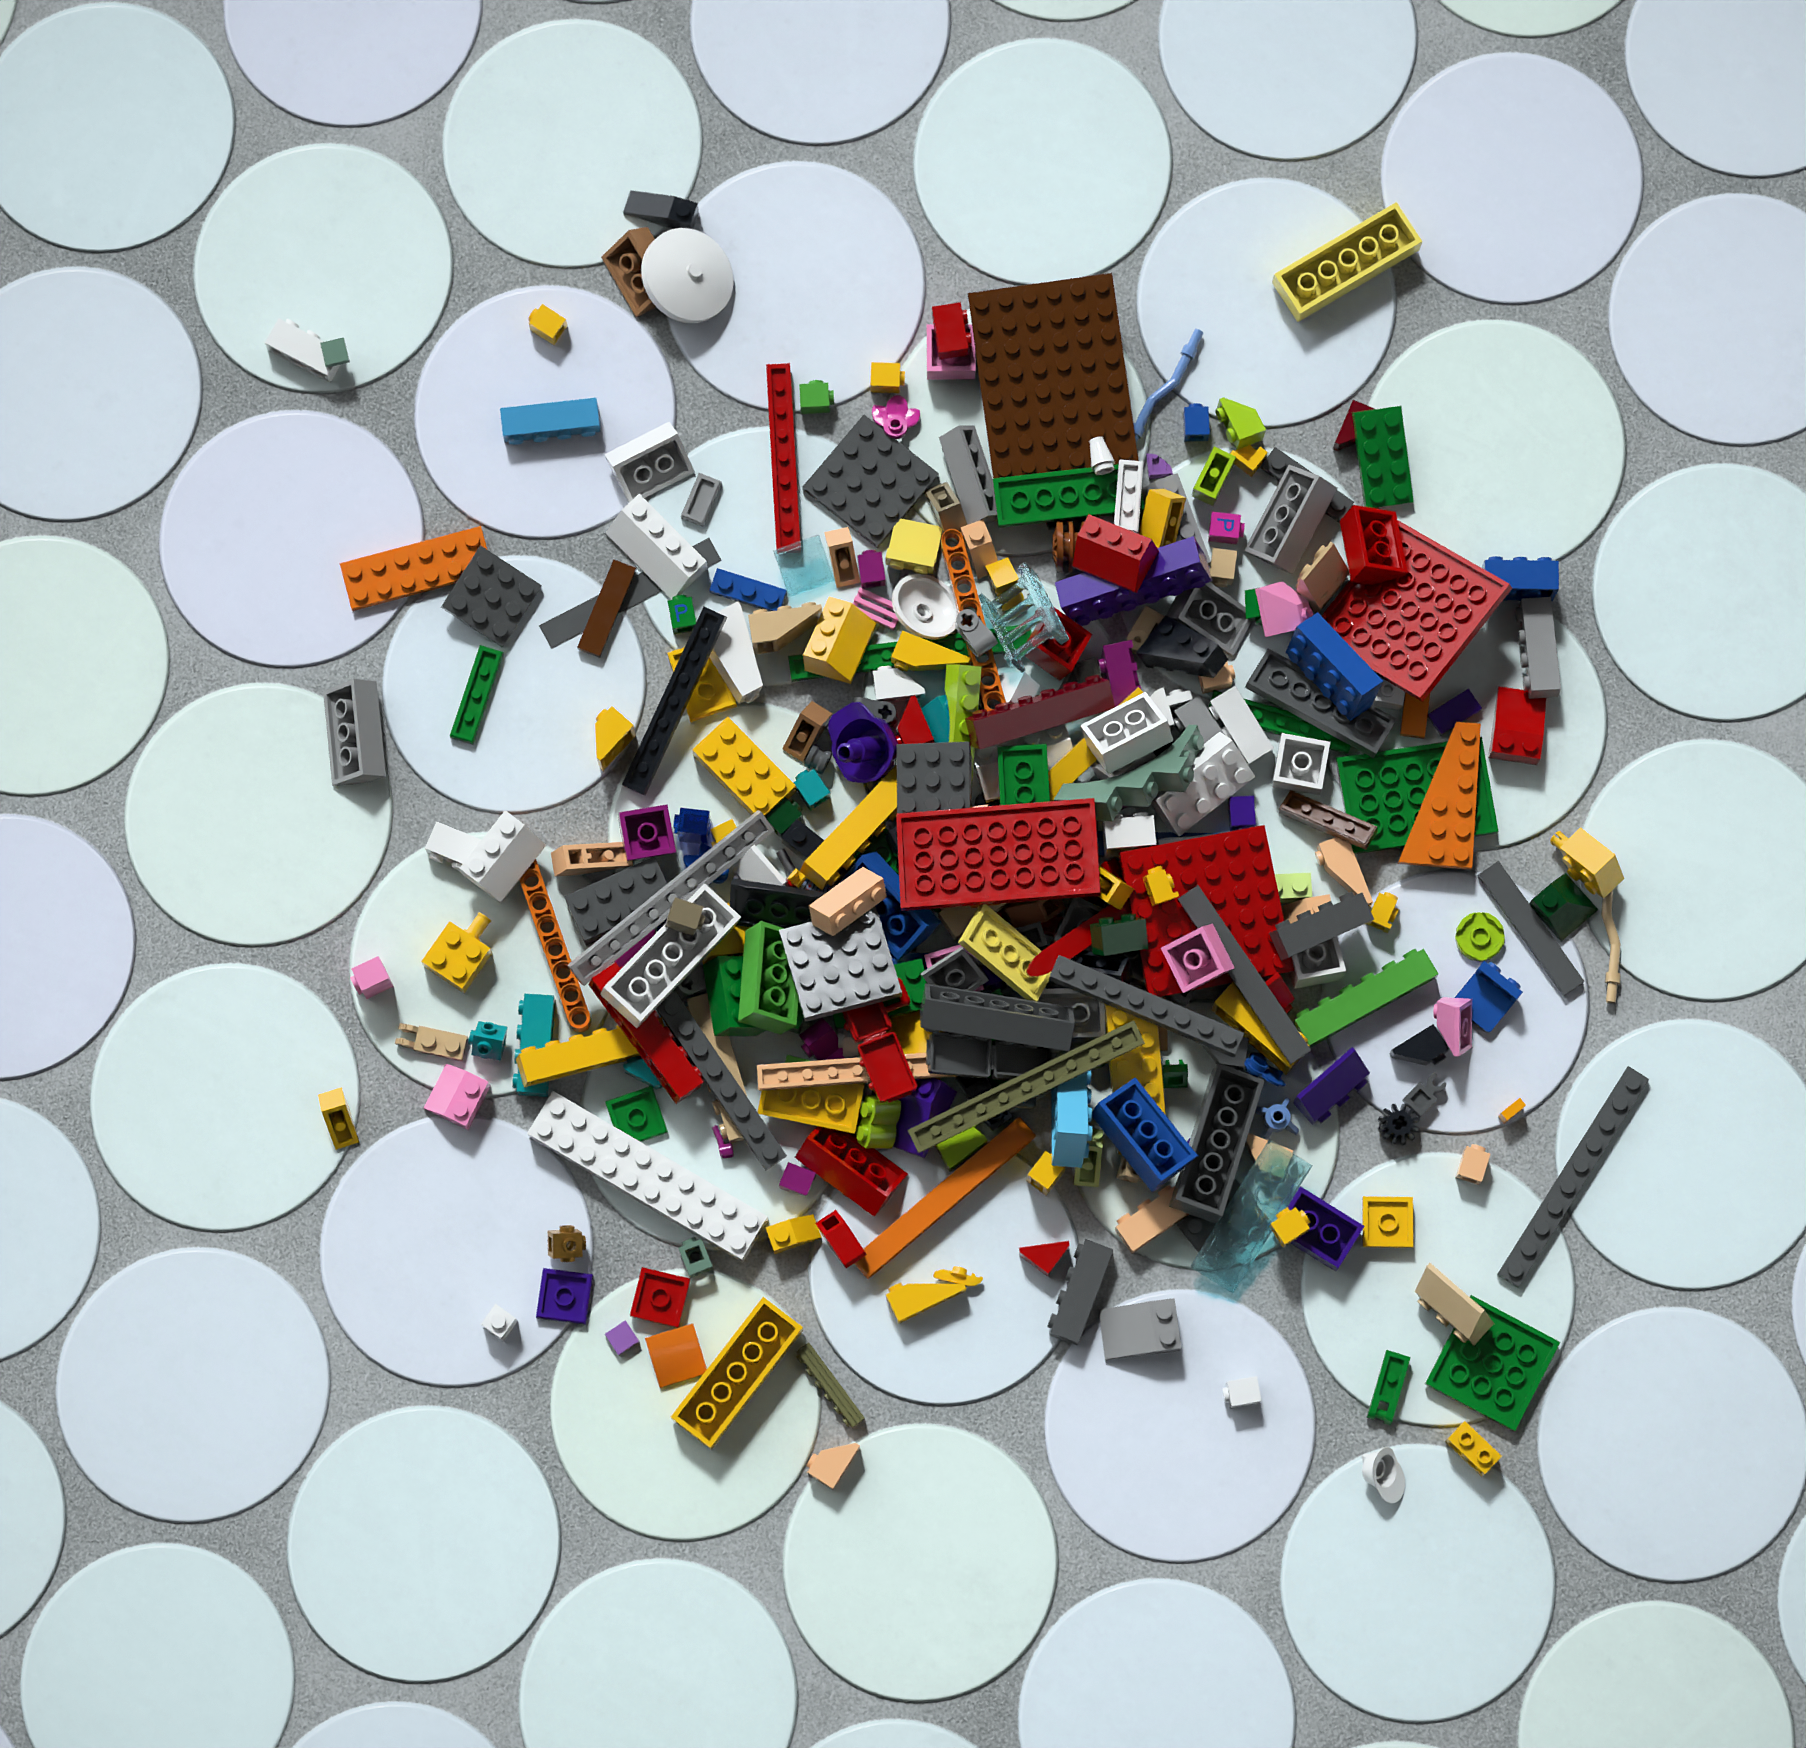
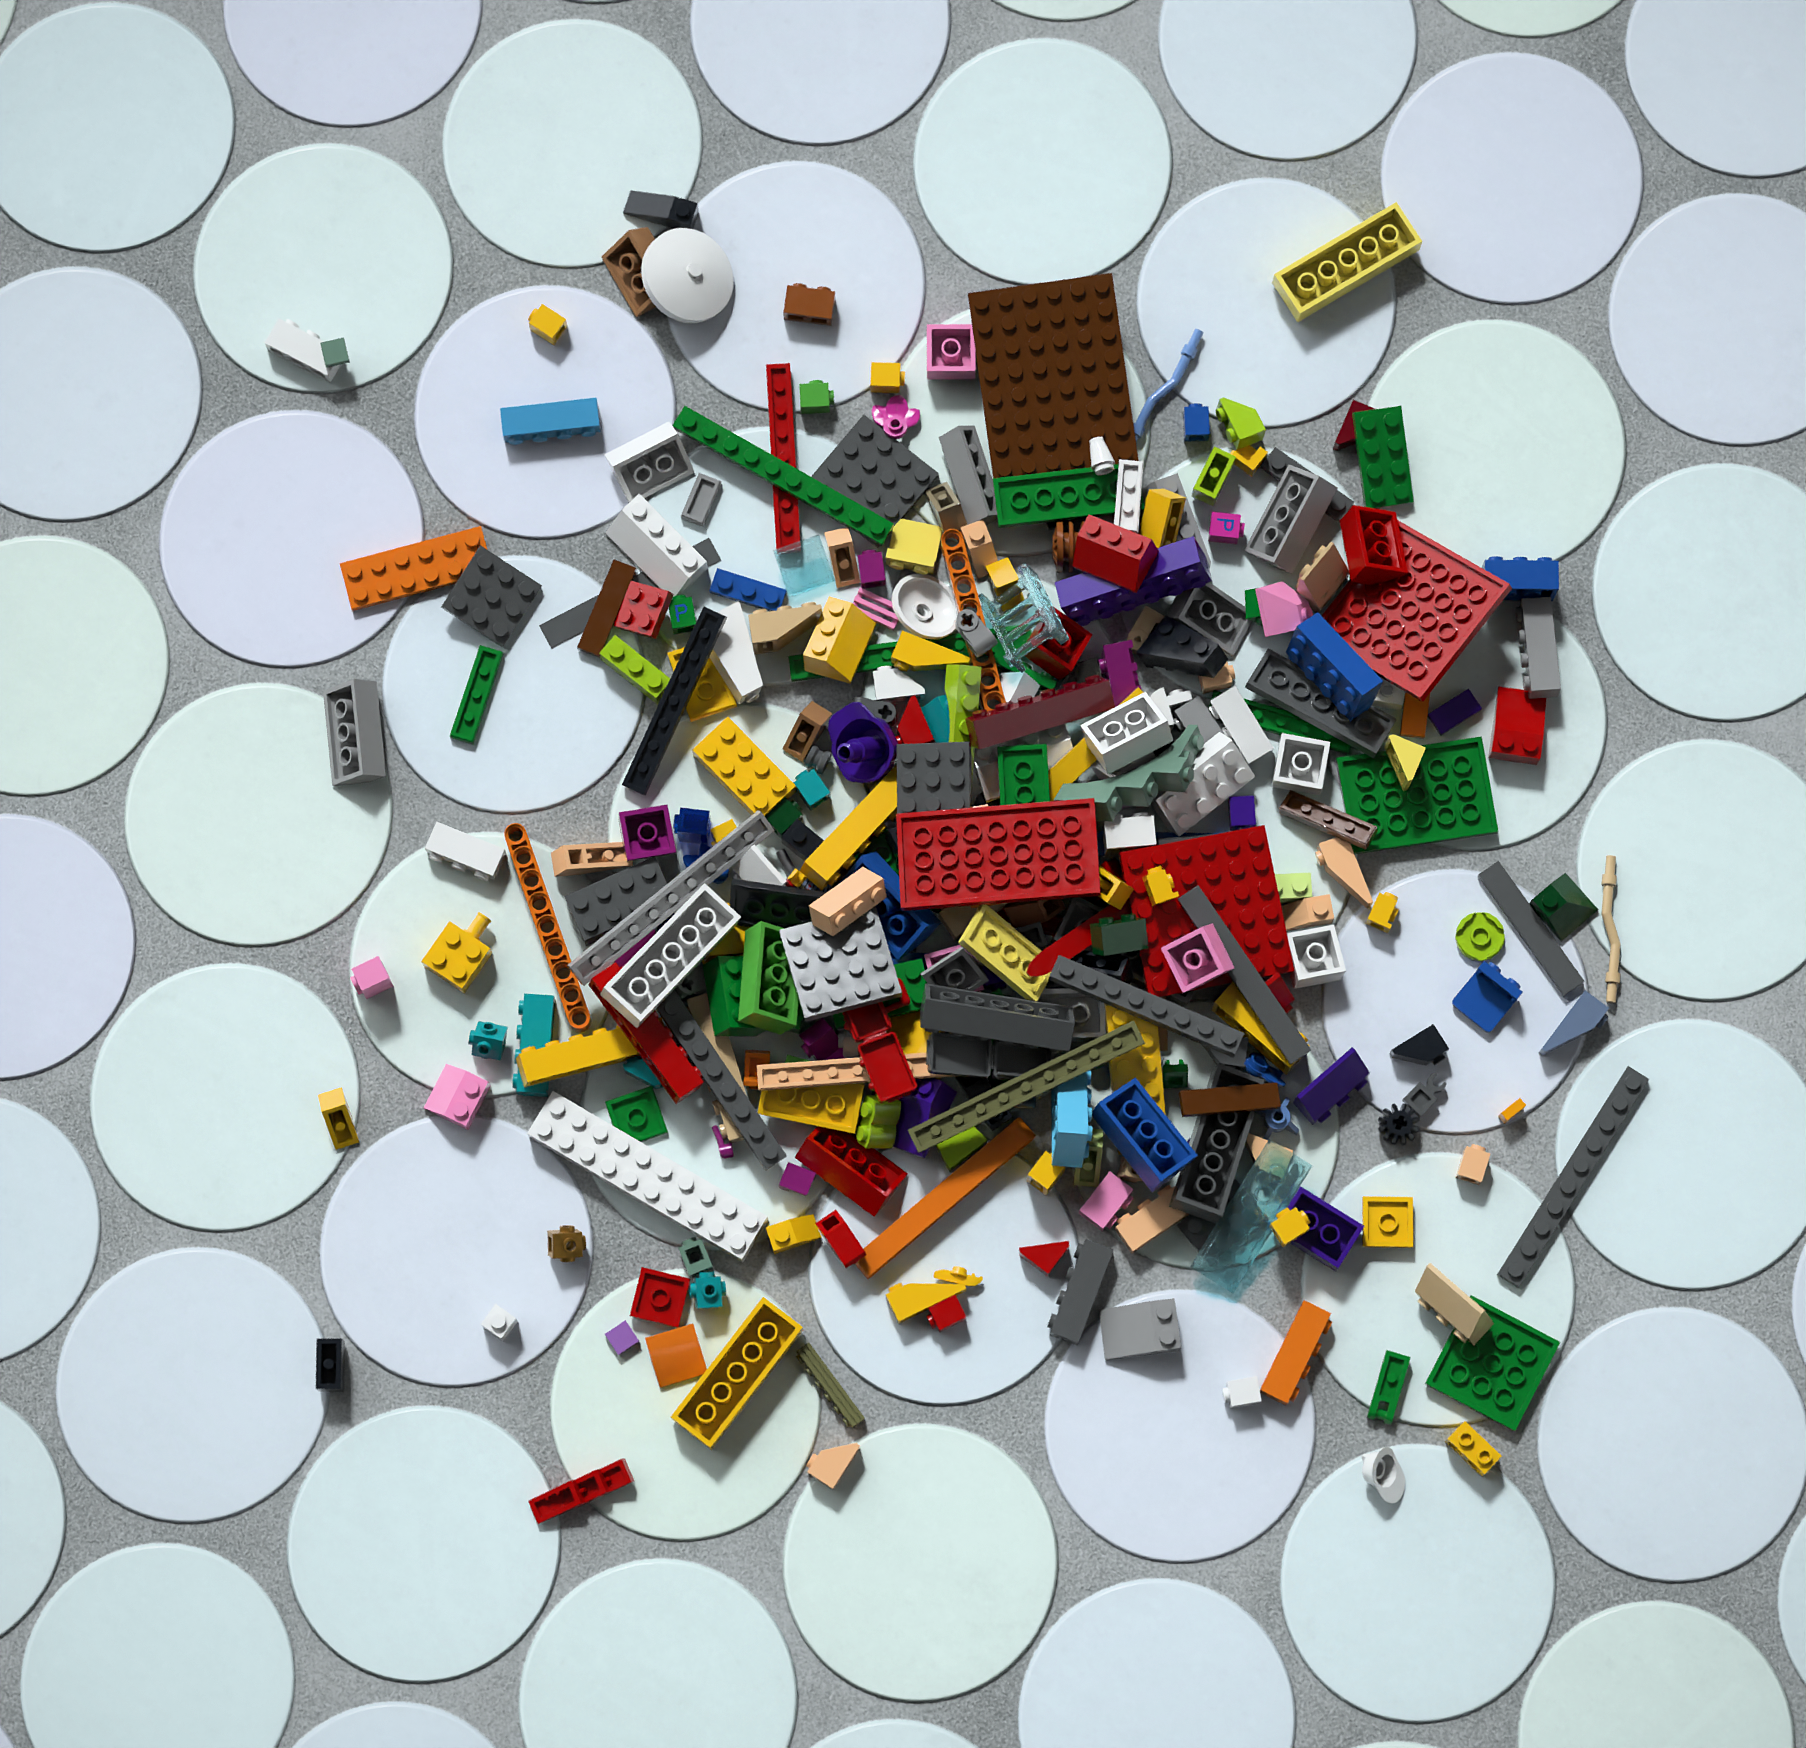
(330, 1364): none -> black brick
(434, 1042): tan hinge -> none
(502, 856): white slope -> none
(564, 1296): dark purple tile -> none
(581, 1491): none -> red slope
(612, 735): yellow slope -> none
(635, 669): none -> lime brick
(643, 609): none -> plate
(685, 916): dark tan brick -> none
(709, 1300): none -> teal brick
(752, 1059): none -> orange bracket
(783, 475): none -> green plate
(809, 304): none -> dark orange brick
(946, 1314): none -> red brick
(950, 330): red brick -> none
(1044, 679): none -> green plate
(1106, 1202): none -> bright pink brick
(1157, 467): medium lavender tile -> none
(1222, 567): tan brick -> none
(1229, 1099): none -> reddish brown tile
(1295, 1352): none -> orange brick
(1321, 926): dark grey brick -> none
(1365, 998): bright green brick -> none
(1404, 758): none -> light yellow slope
(1447, 816): orange wing -> none
(1455, 1023): bright pink slope -> none
(1580, 1020): none -> sand blue slope
(1589, 862): yellow brick -> none

